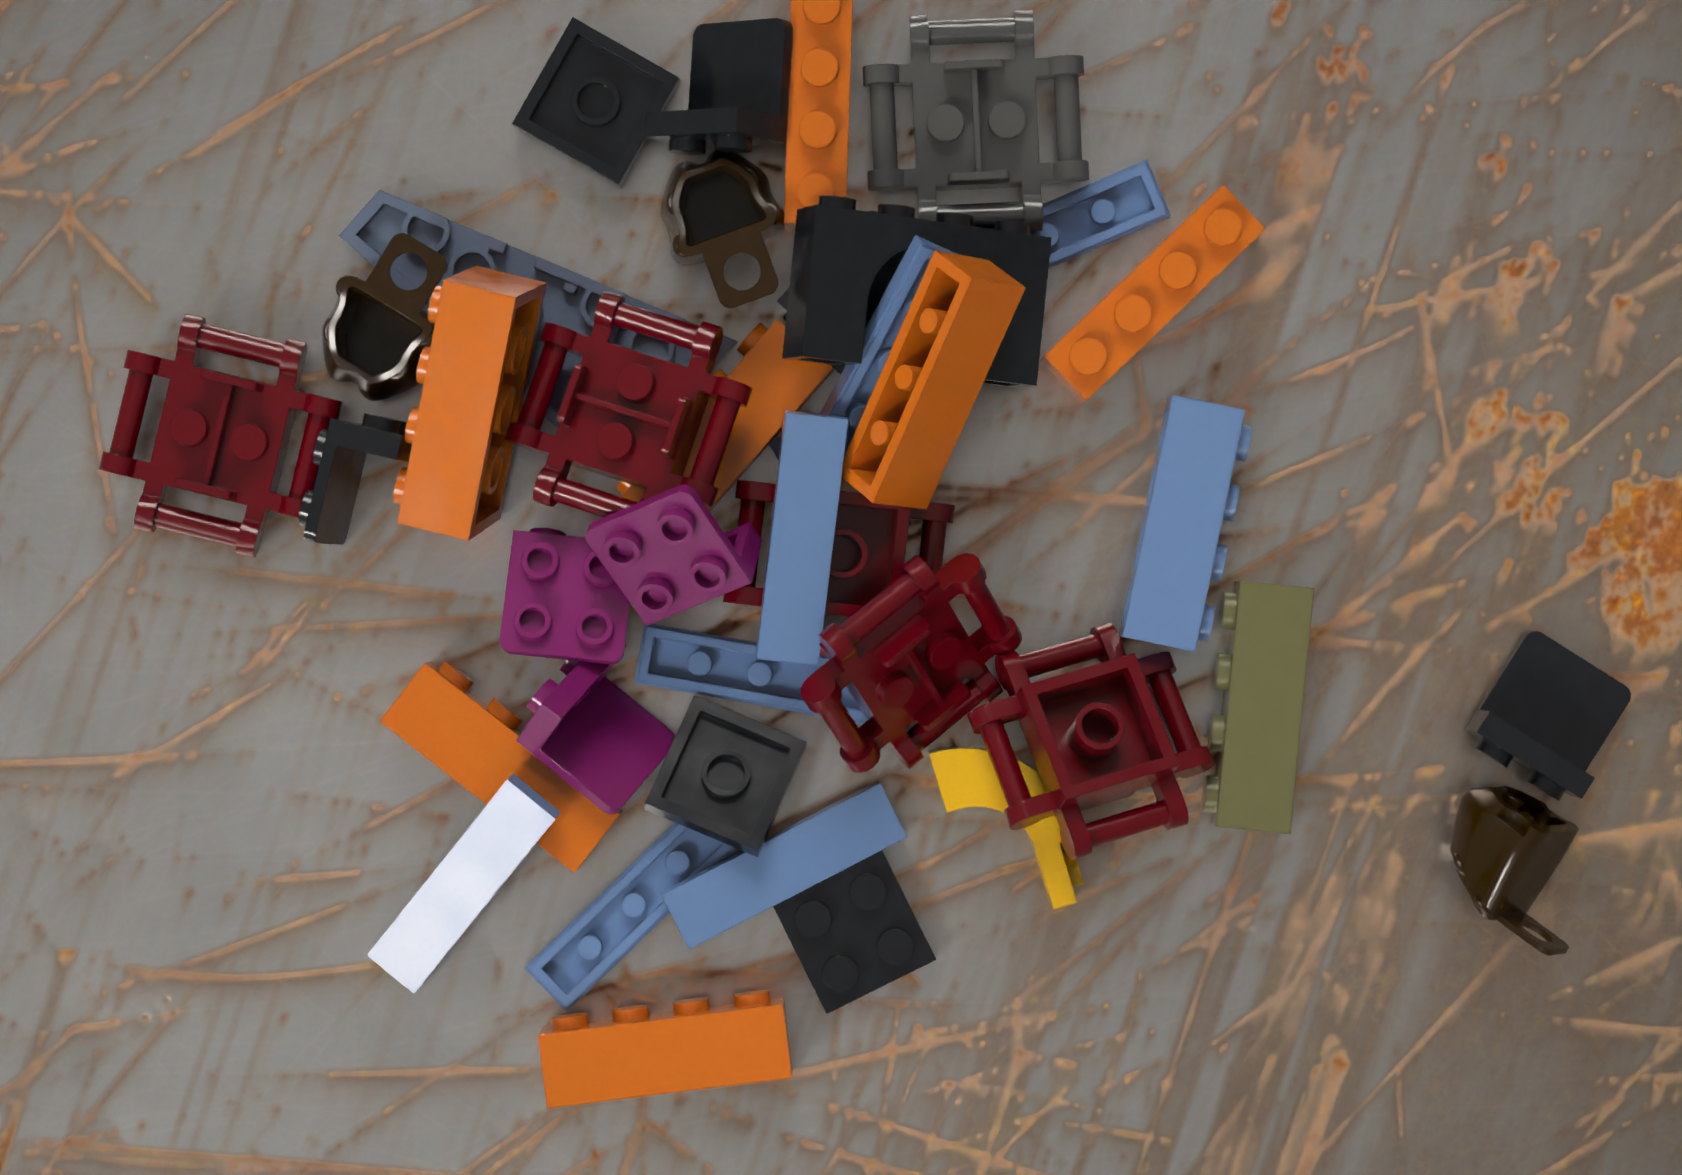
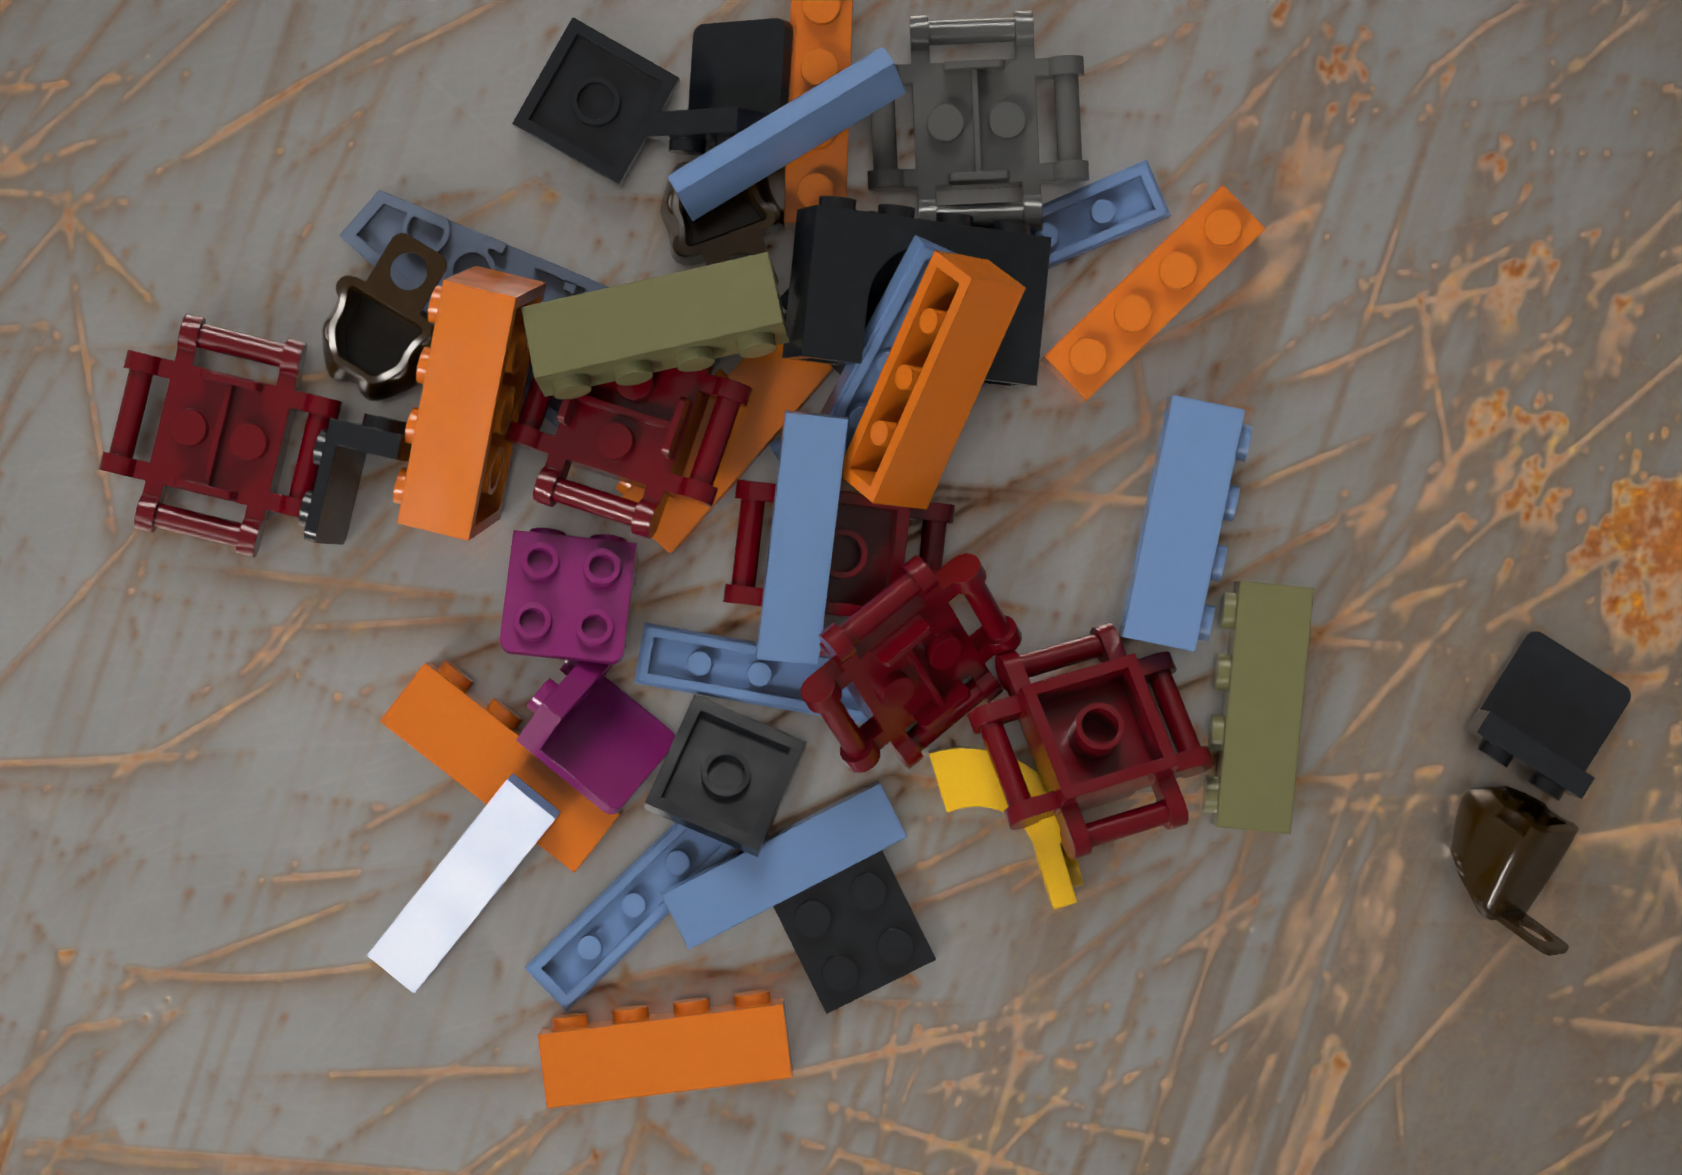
(655, 326): none -> olive brick
(673, 553): magenta bracket -> none
(787, 133): none -> medium blue tile

